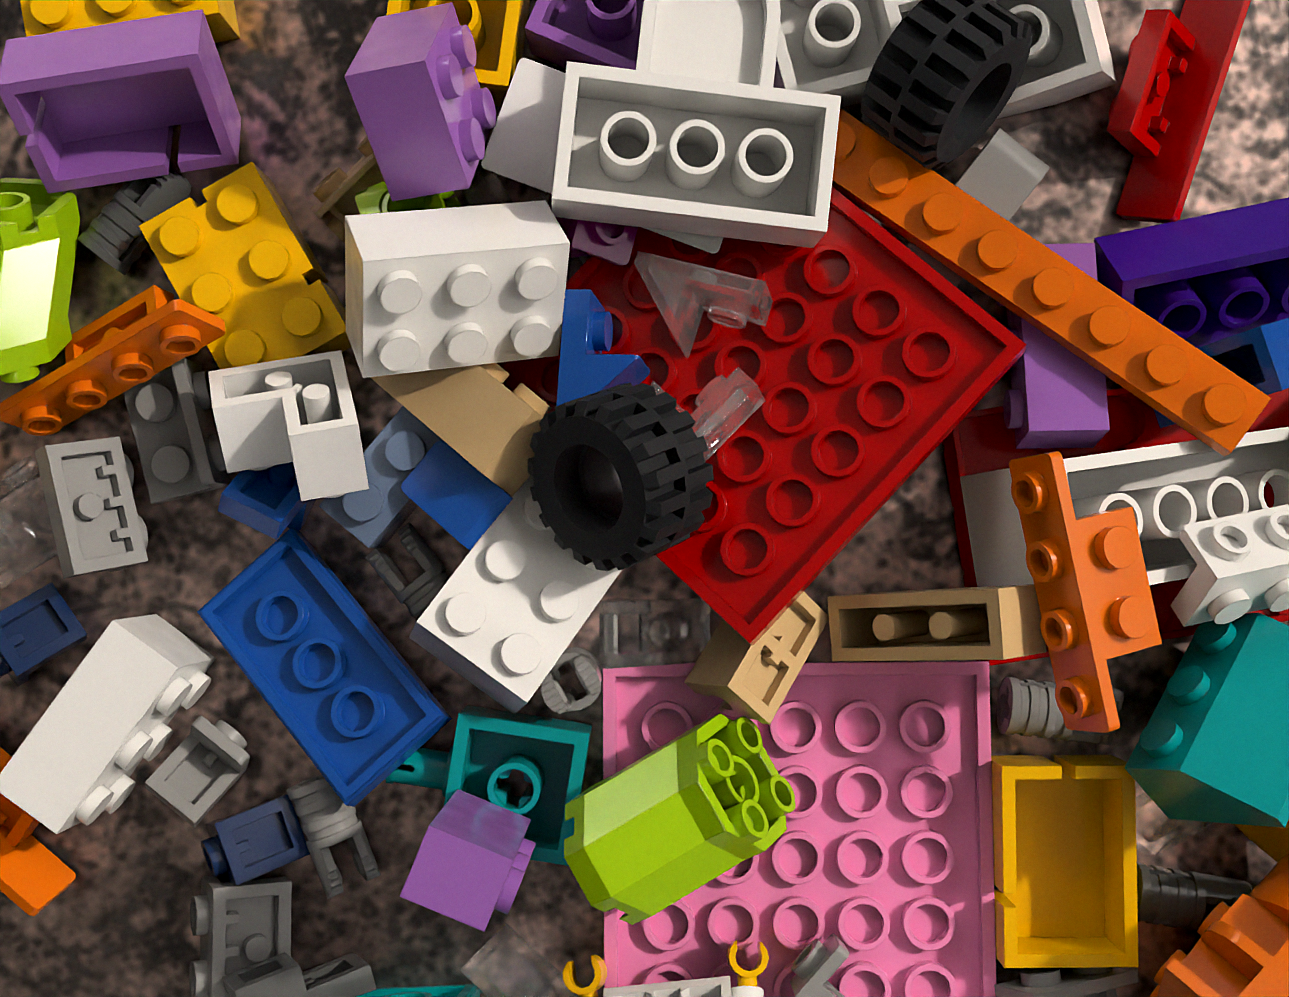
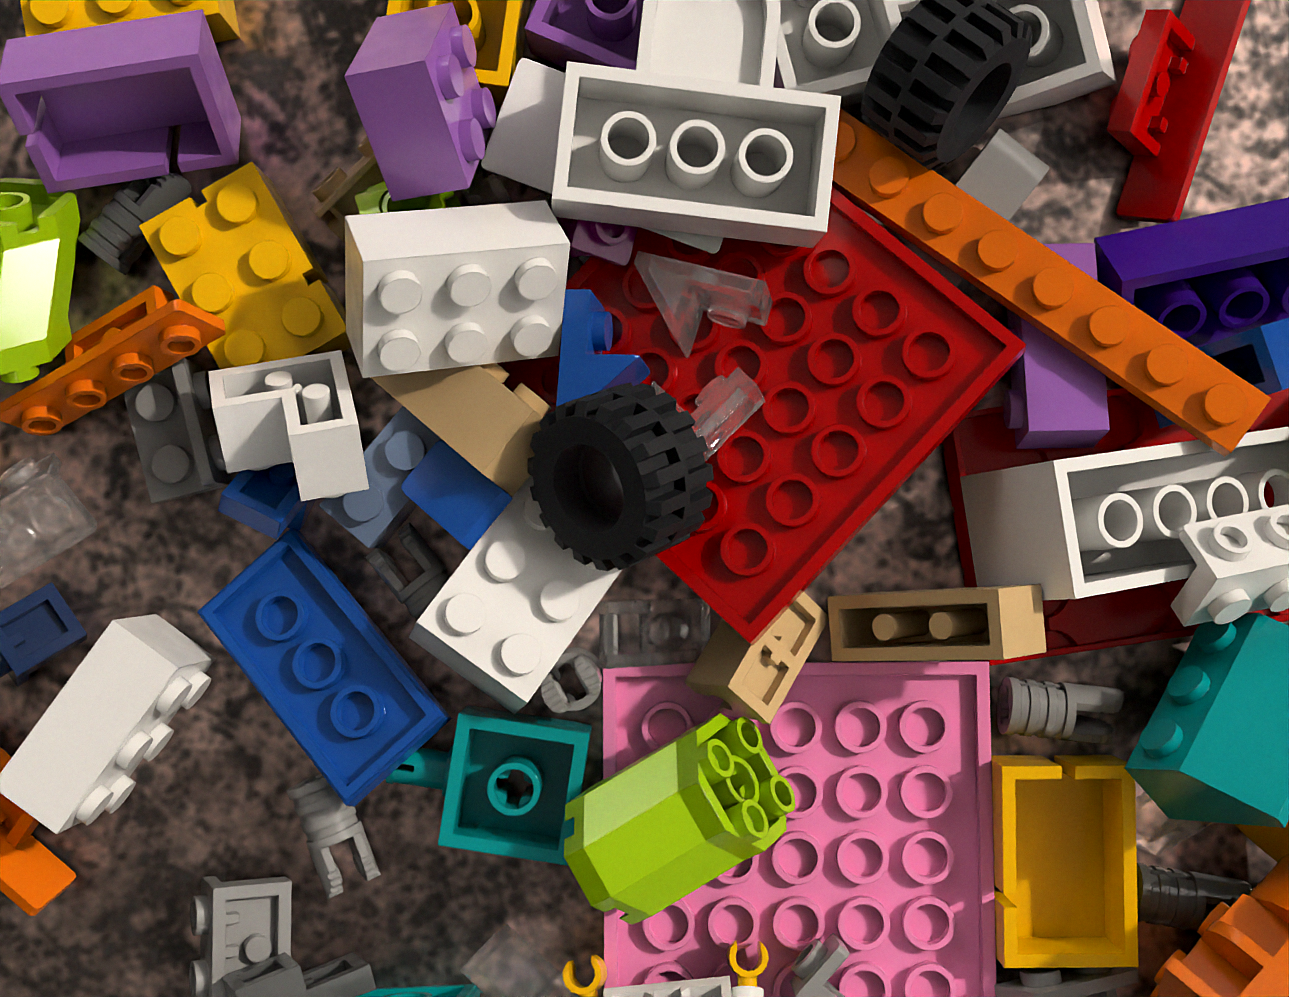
(92, 506): light grey bracket -> none
(200, 770): light grey bracket -> none
(254, 841): dark blue bracket -> none
(470, 861): medium lavender brick -> none
(1087, 589): orange bracket -> none

